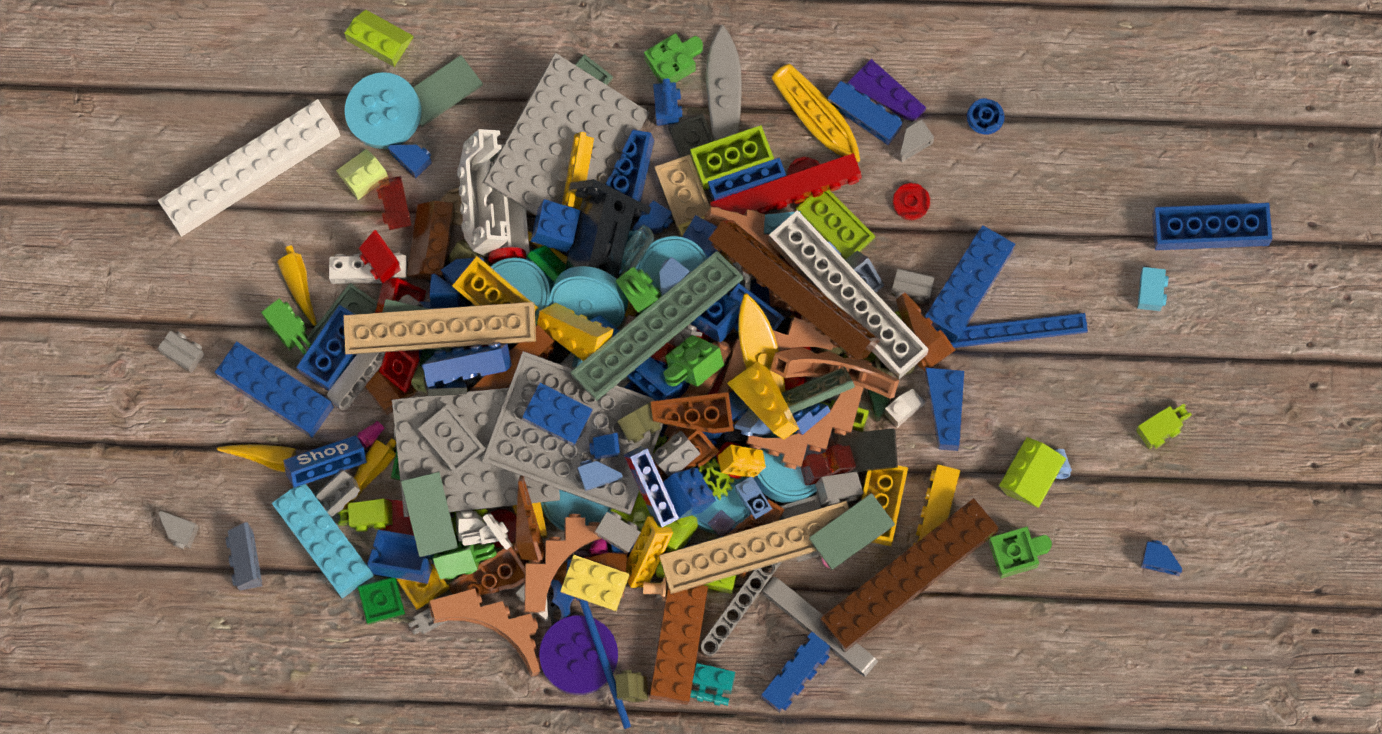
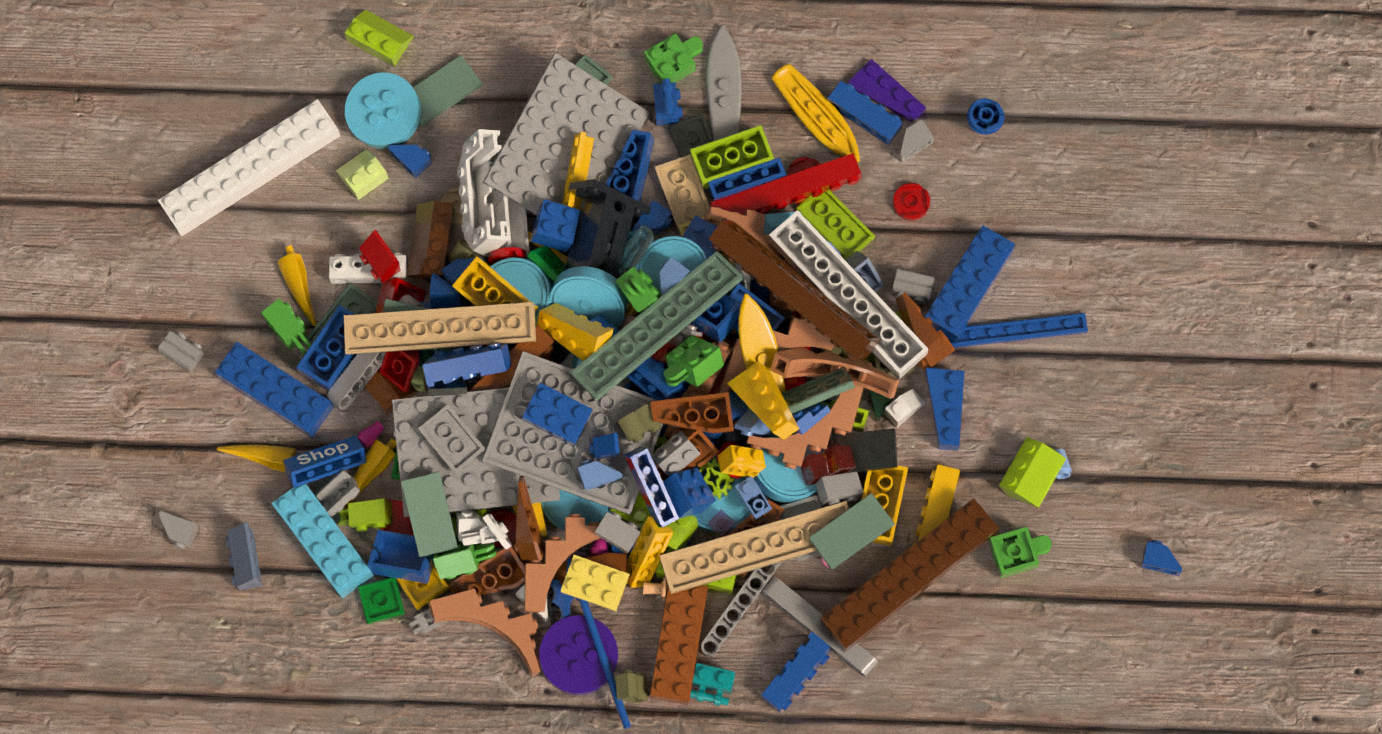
(394, 203): clear red brick -> none
(1152, 289): medium azure brick -> none
(1162, 426): lime brick -> none
(1212, 226): blue brick -> none

